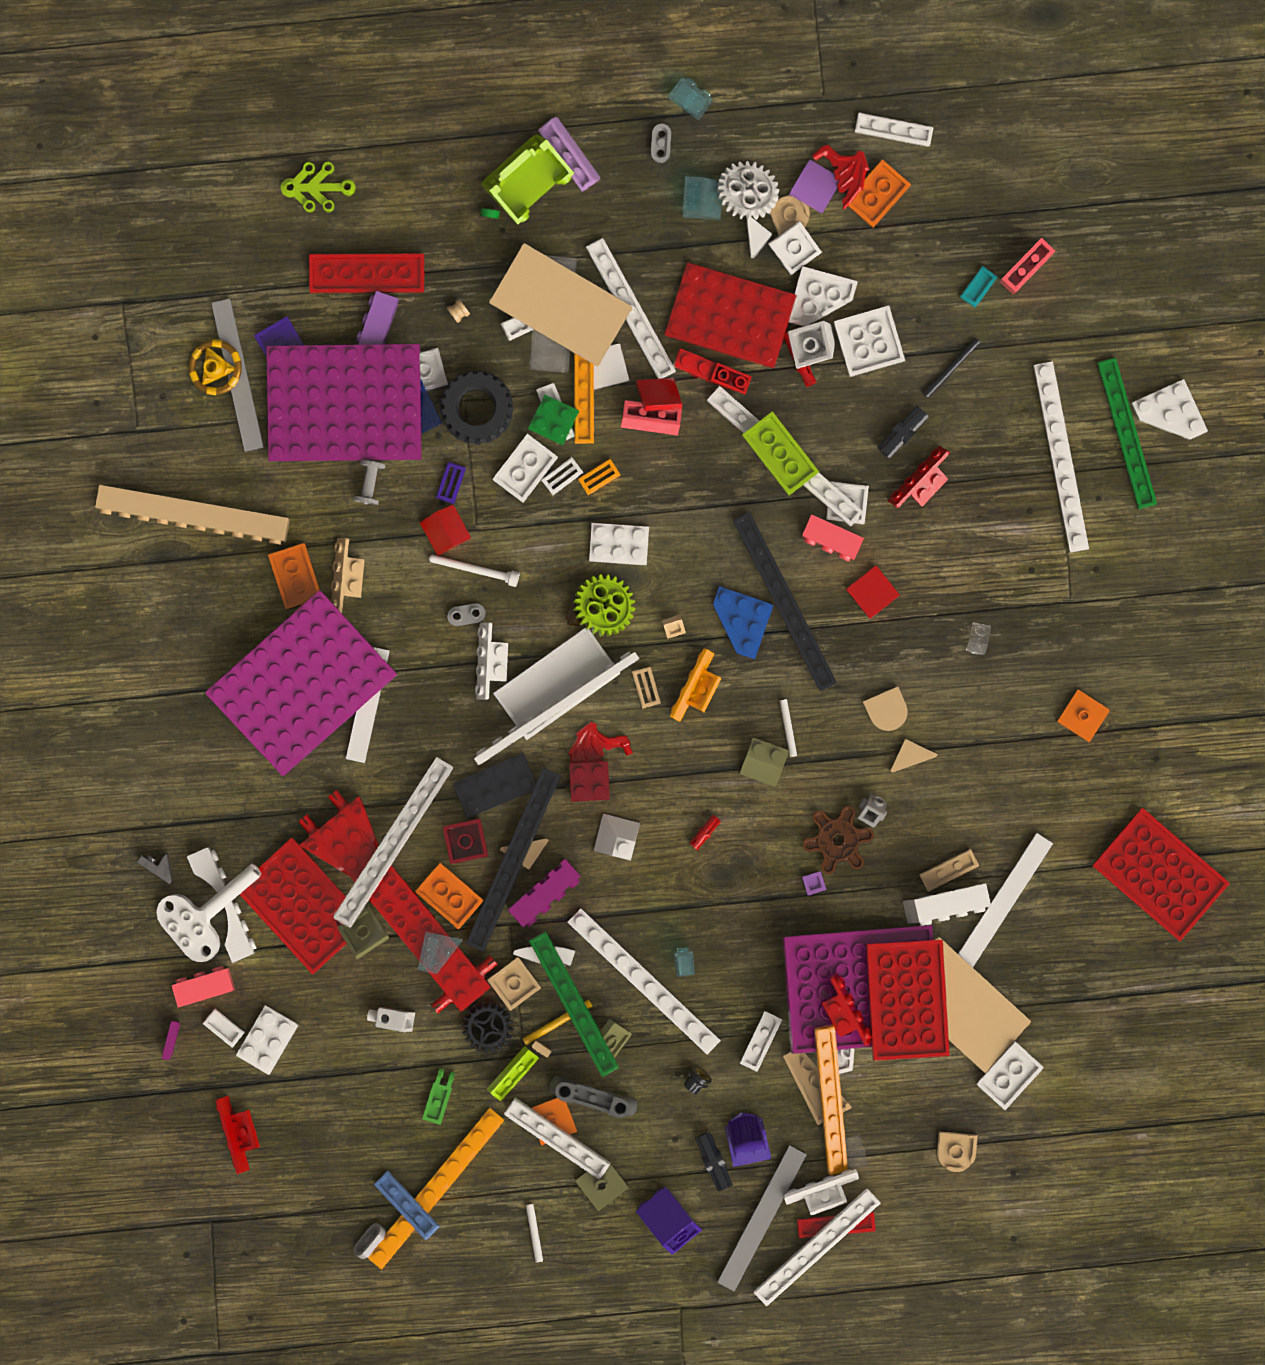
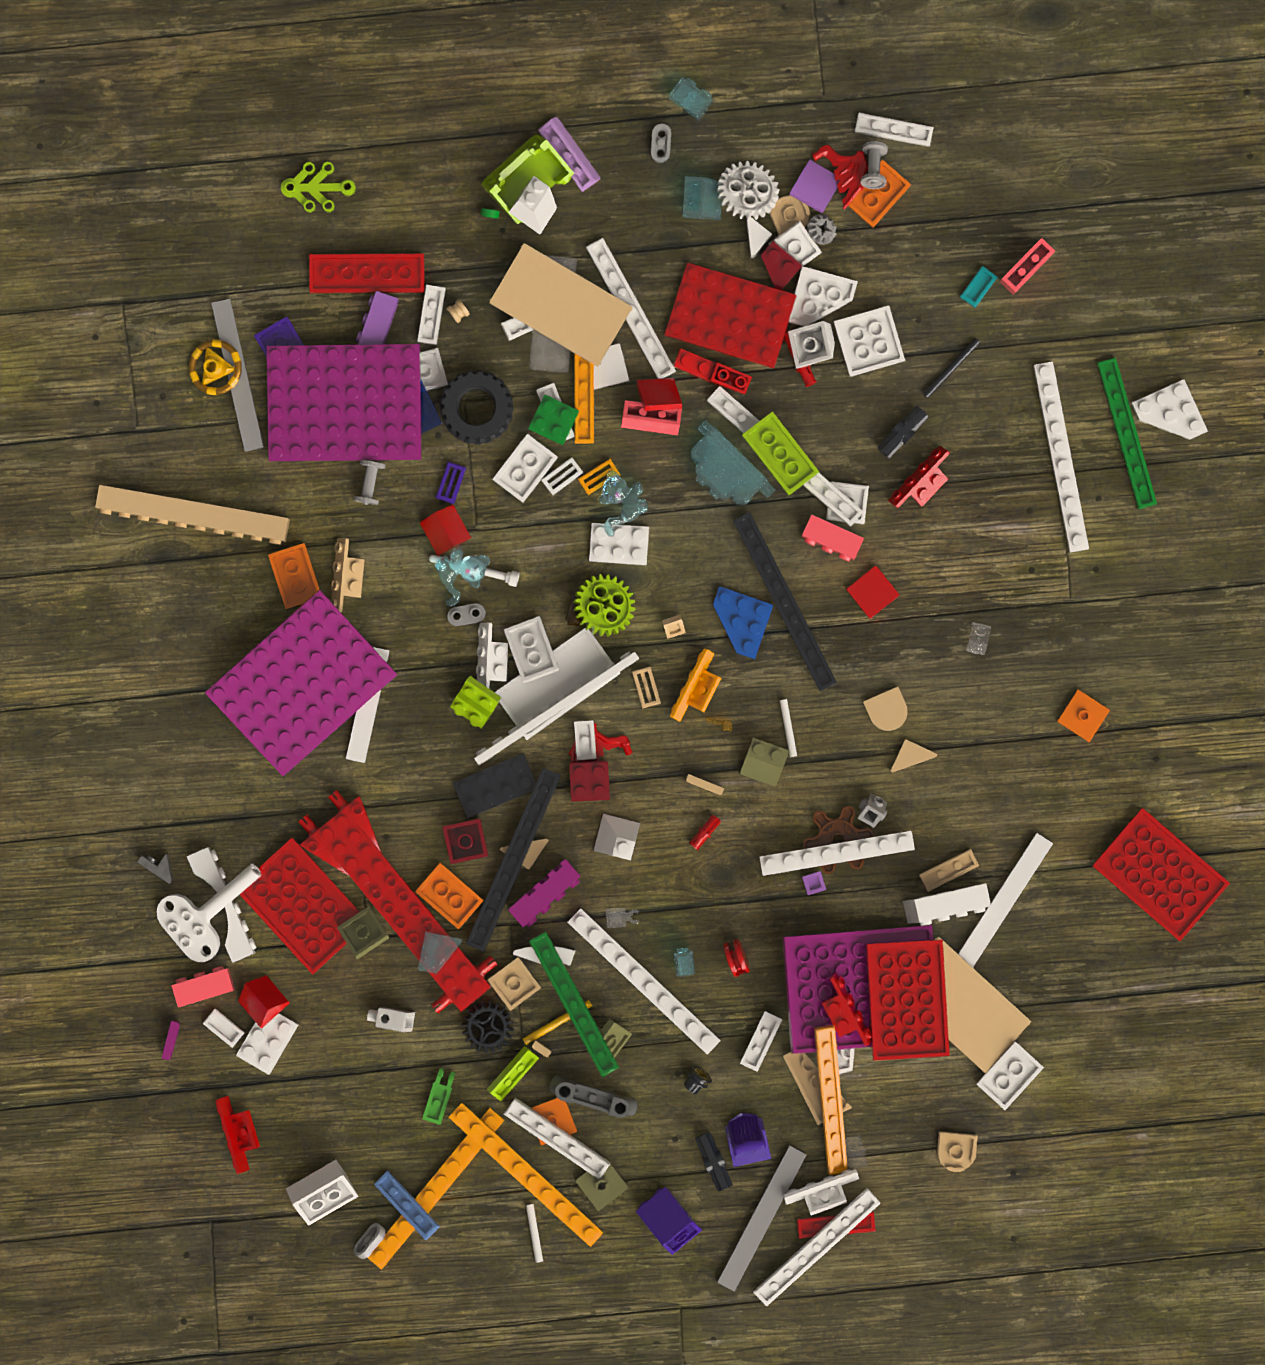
(262, 1000): none -> red slope
(321, 1192): none -> white slope
(393, 842): white plate -> none
(431, 314): none -> white plate
(471, 569): none -> clear light blue animal
(475, 702): none -> lime plate
(525, 1174): none -> light orange plate
(531, 649): none -> white plate
(534, 205): none -> white slope
(585, 740): none -> white plate
(616, 491): none -> clear light blue animal
(617, 917): none -> clear plate
(704, 784): none -> tan tile
(726, 469): none -> clear light blue brick
(726, 725): none -> clear yellow hand
(736, 958): none -> red head
(780, 264): none -> dark red wing
(815, 232): none -> light grey gear
(837, 853): none -> white plate
(874, 179): none -> light grey hose

